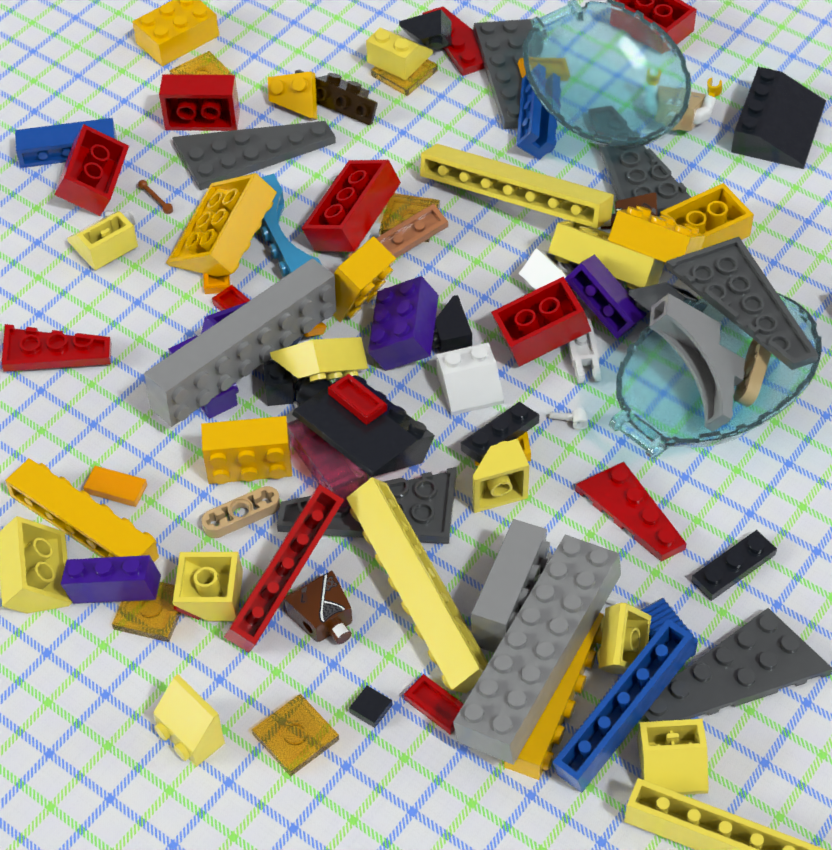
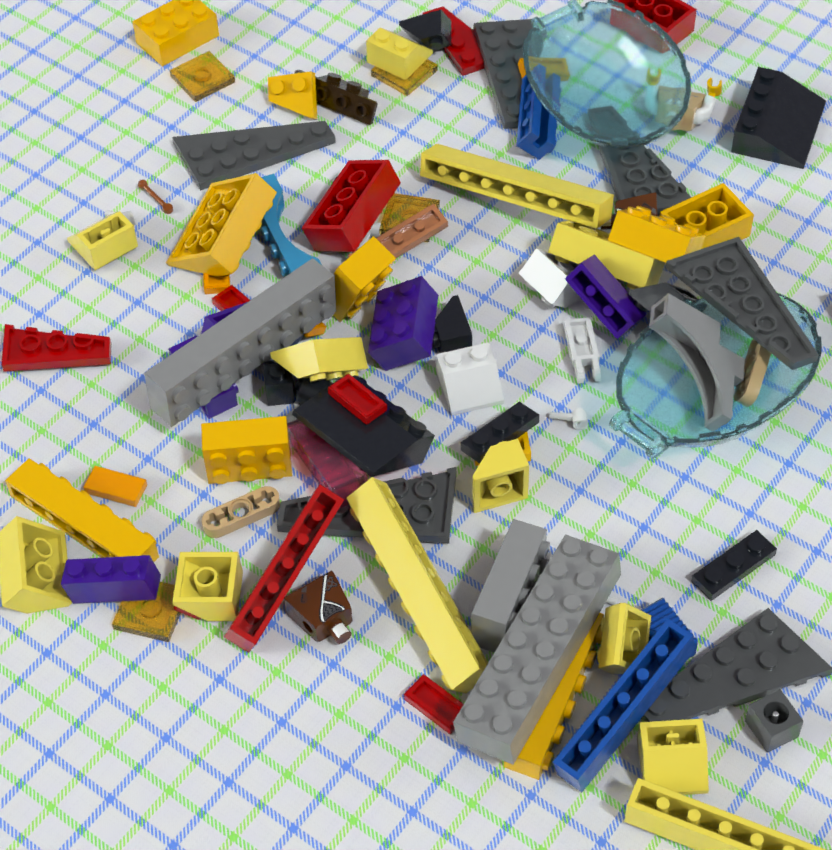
(53, 143): blue brick -> none
(91, 170): red brick -> none
(188, 722): light yellow slope -> none
(199, 102): red brick -> none
(295, 734): clear yellow tile -> none
(370, 706): black tile -> none
(541, 321): red brick -> none
(632, 508): red wing -> none
(774, 720): none -> dark grey piece

